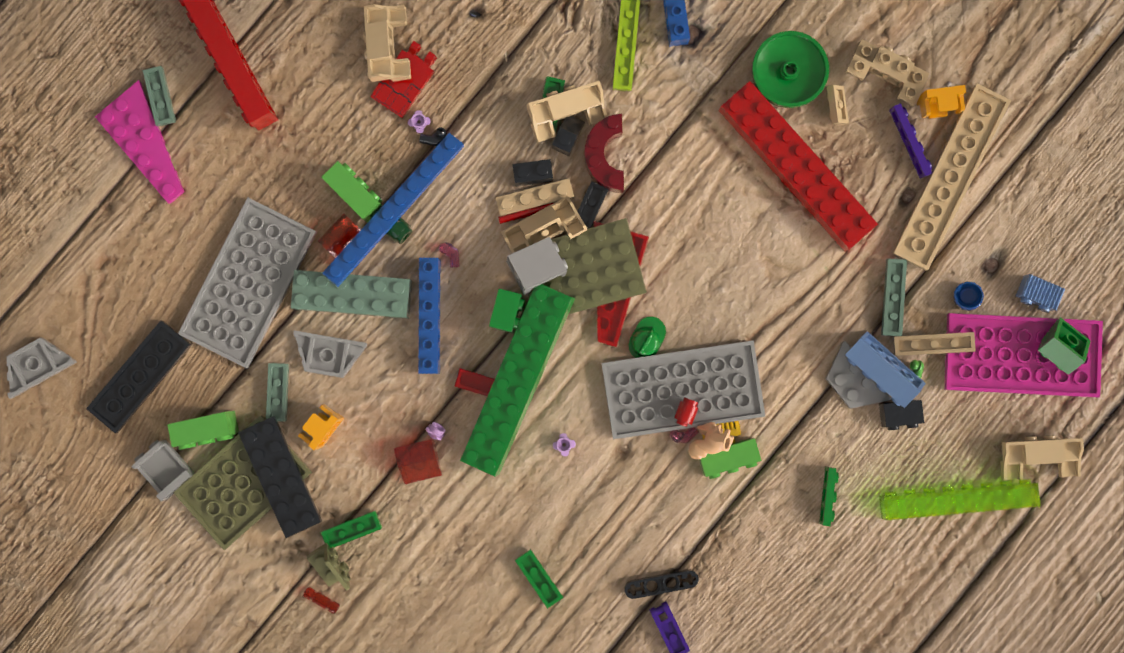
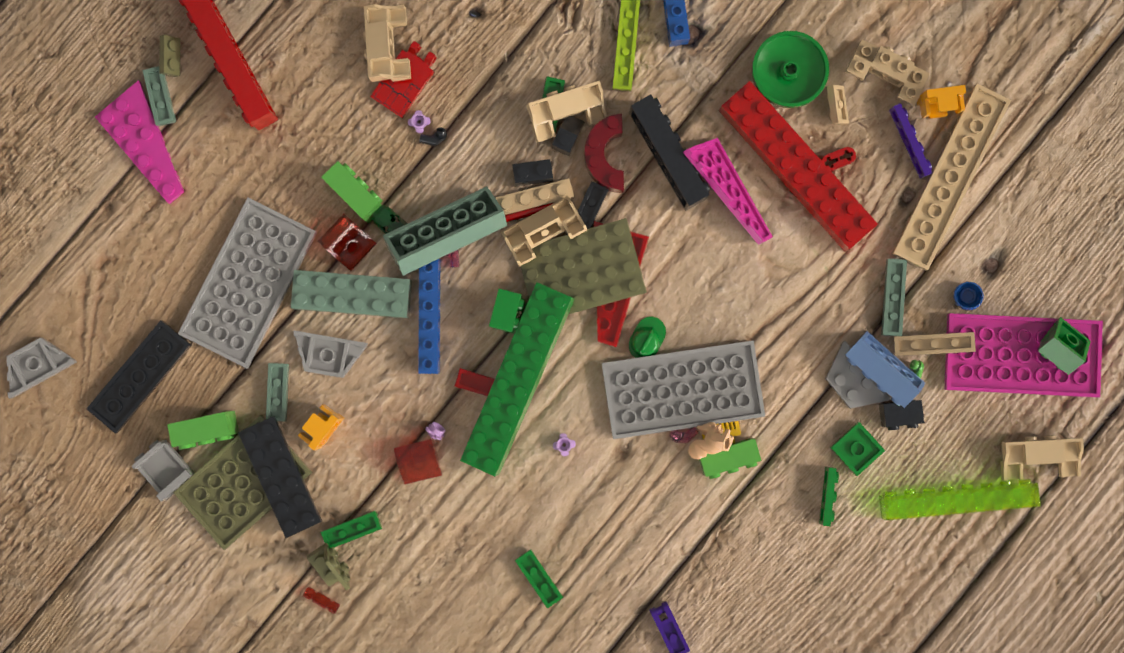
(169, 56): none -> olive plate
(393, 210): blue plate -> none
(445, 230): none -> sand green brick
(536, 264): light grey panel -> none
(661, 586): black beam -> none
(668, 152): none -> black brick
(686, 412): red brick -> none
(721, 175): none -> dark pink wing
(839, 153): none -> red beam
(857, 449): none -> green plate
(1040, 293): medium blue brick -> none

